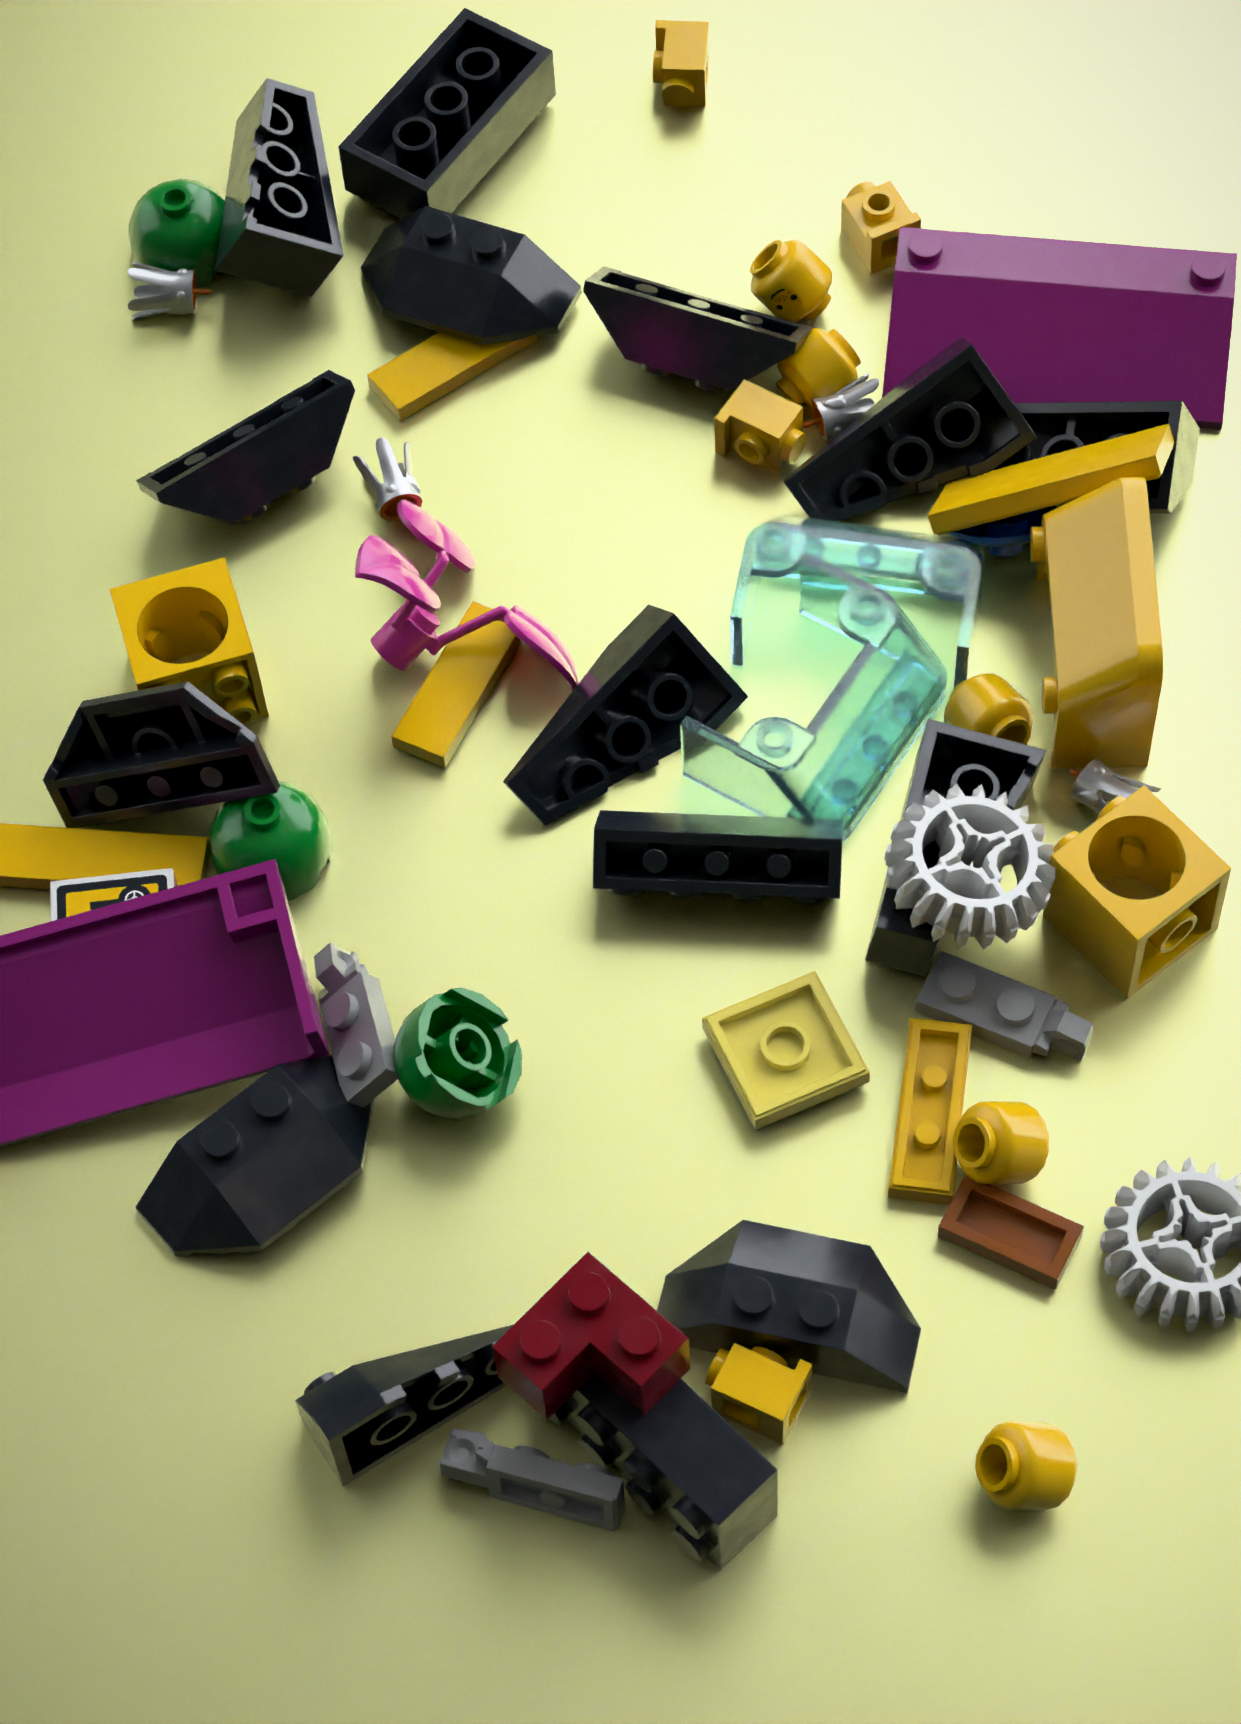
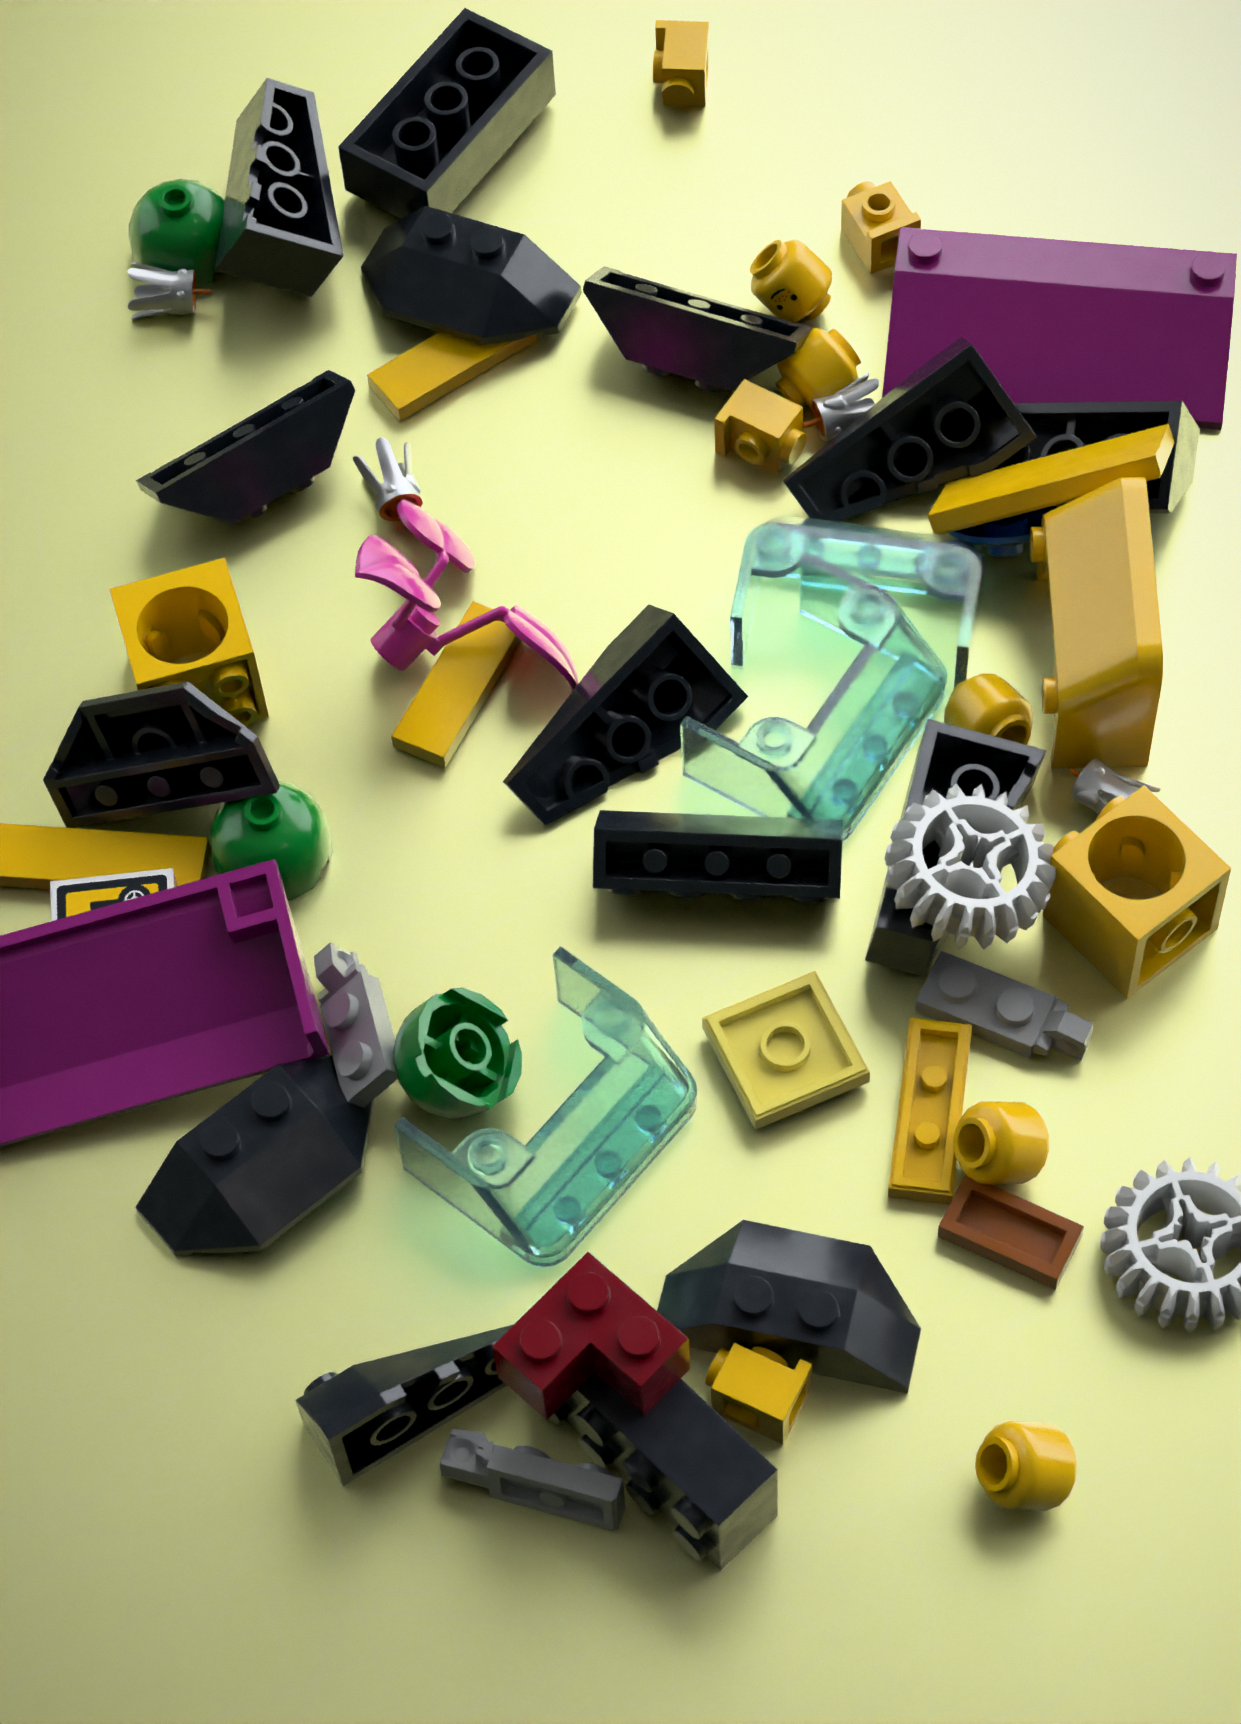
(588, 1153): none -> clear light blue windscreen

